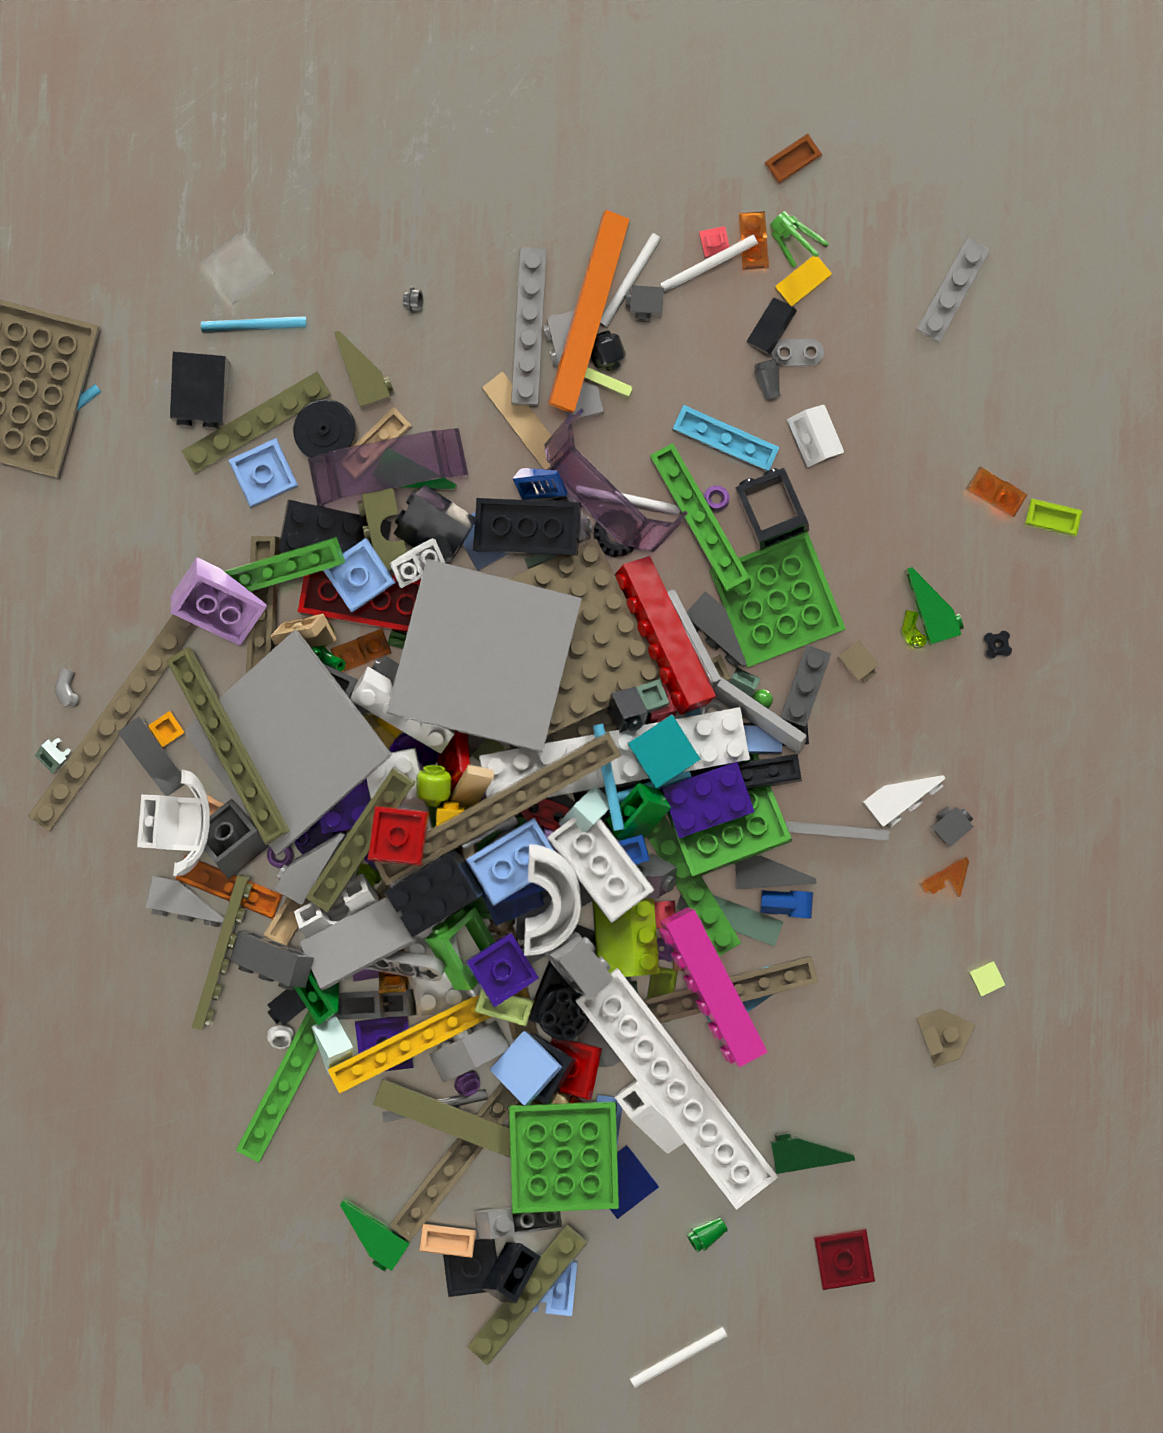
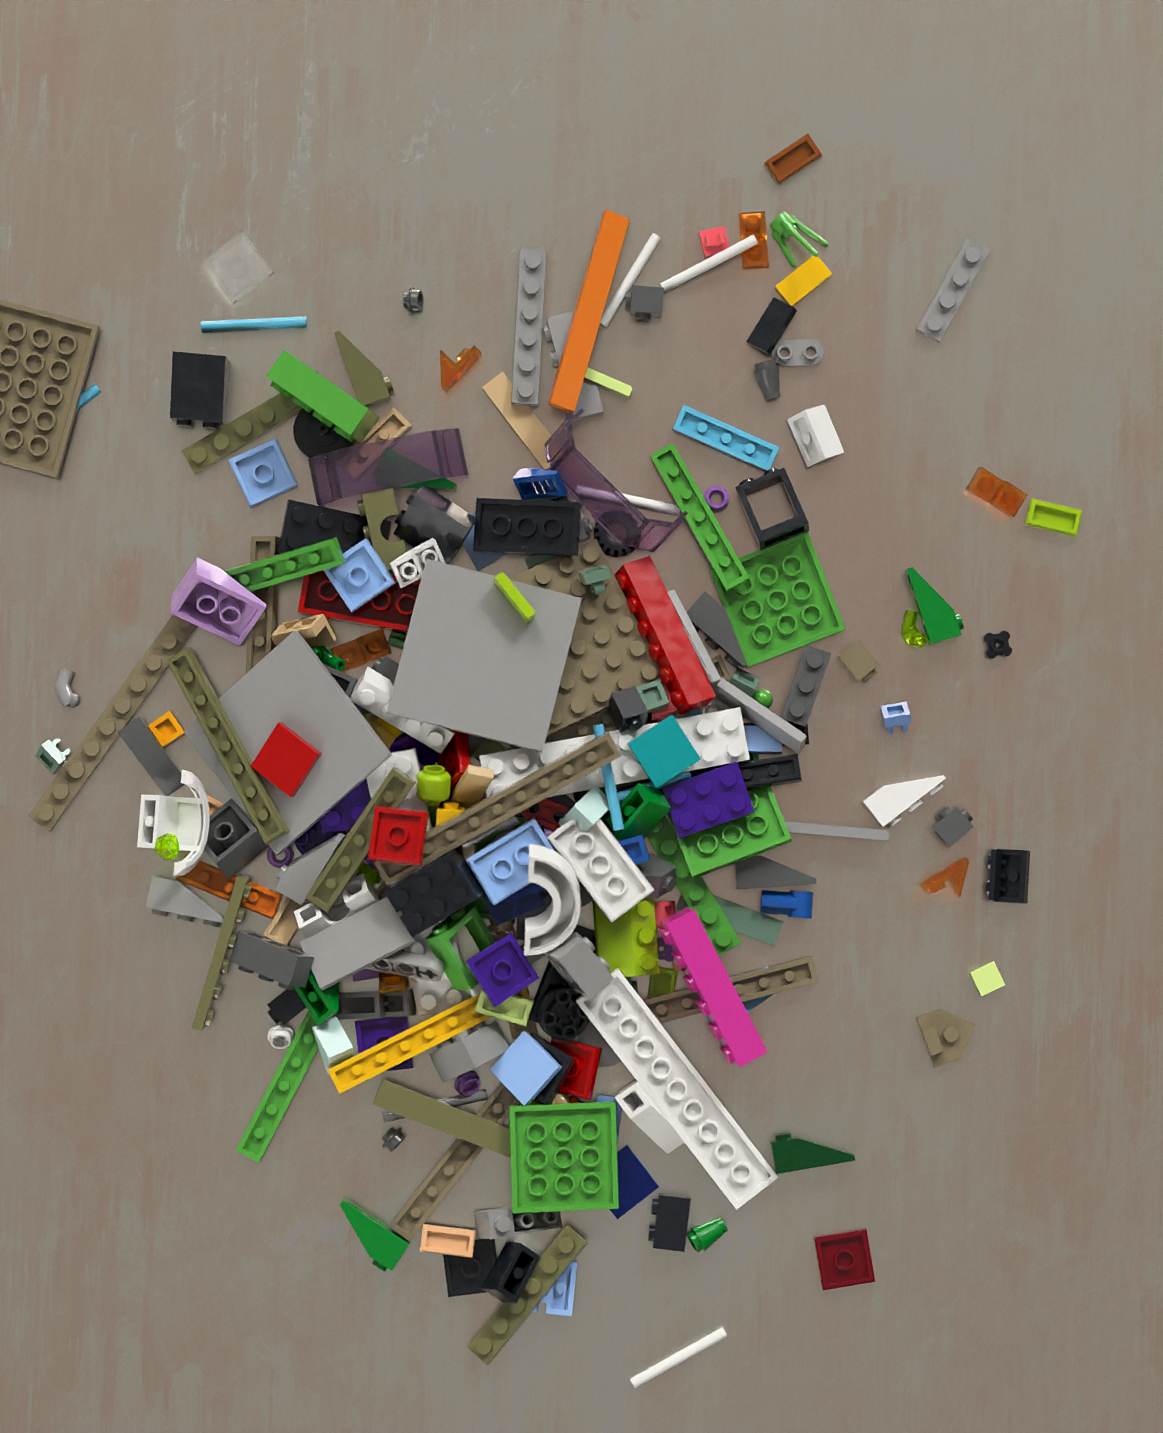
(167, 846): none -> clear neon green plate
(286, 759): none -> red tile
(317, 393): none -> bright green brick
(393, 1138): none -> dark grey plate
(453, 372): none -> clear orange slope
(514, 597): none -> lime tile
(595, 577): none -> sand green tile
(608, 351): black head -> none
(670, 1222): none -> black brick
(896, 715): none -> medium blue tile
(1008, 875): none -> black bracket

